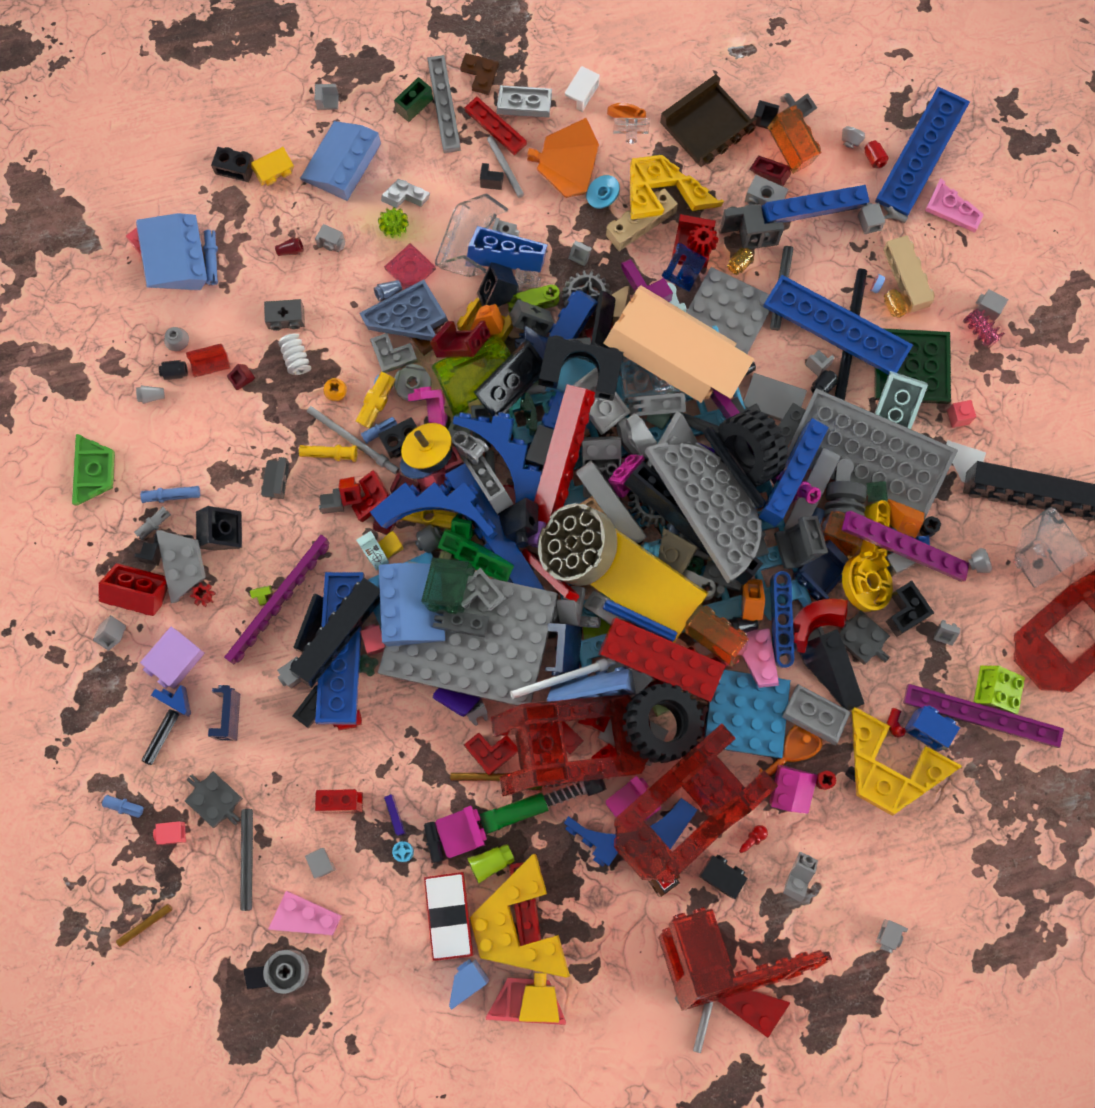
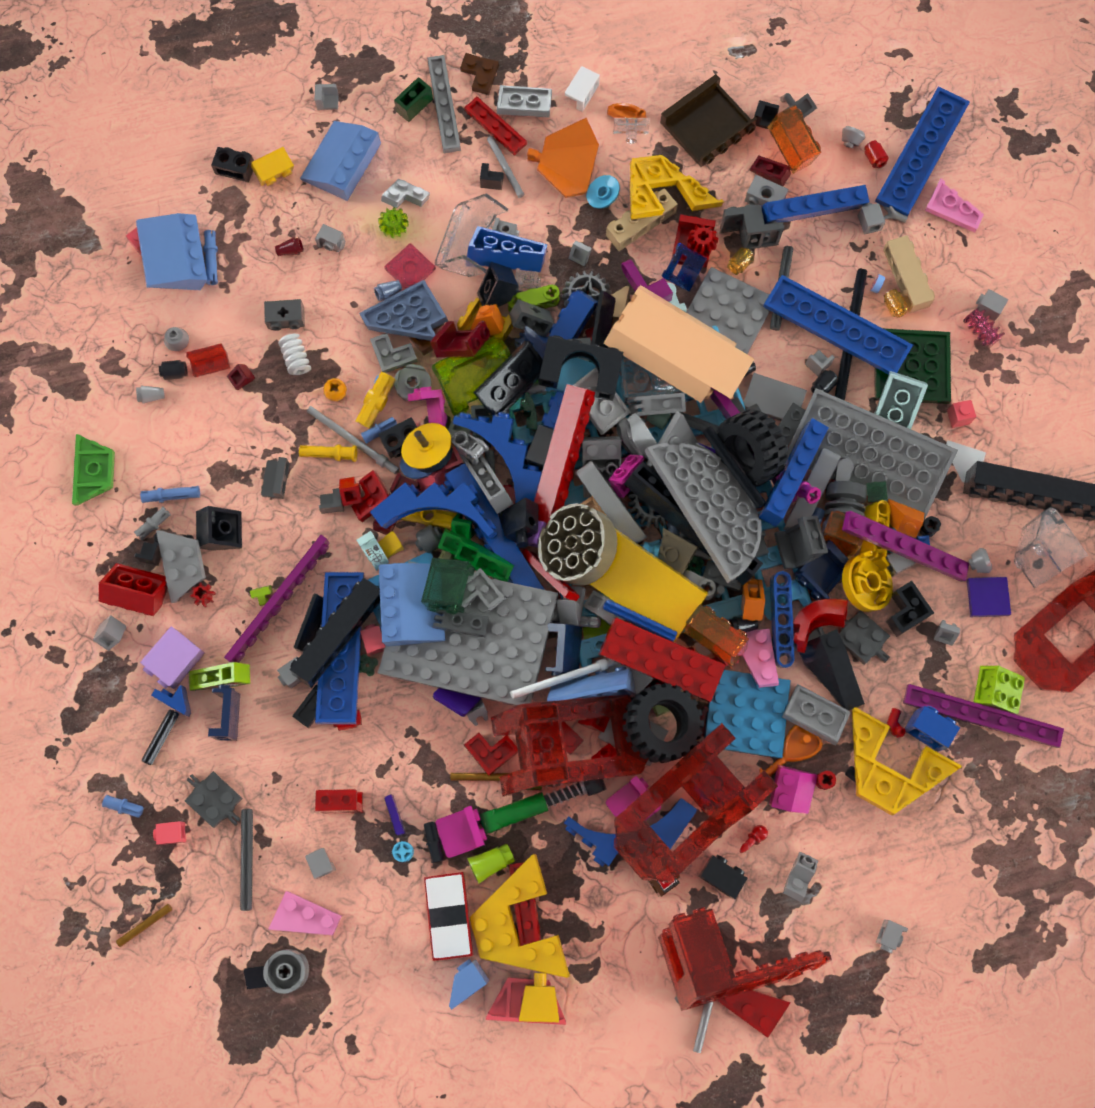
(229, 674): none -> lime slope
(988, 597): none -> dark purple tile

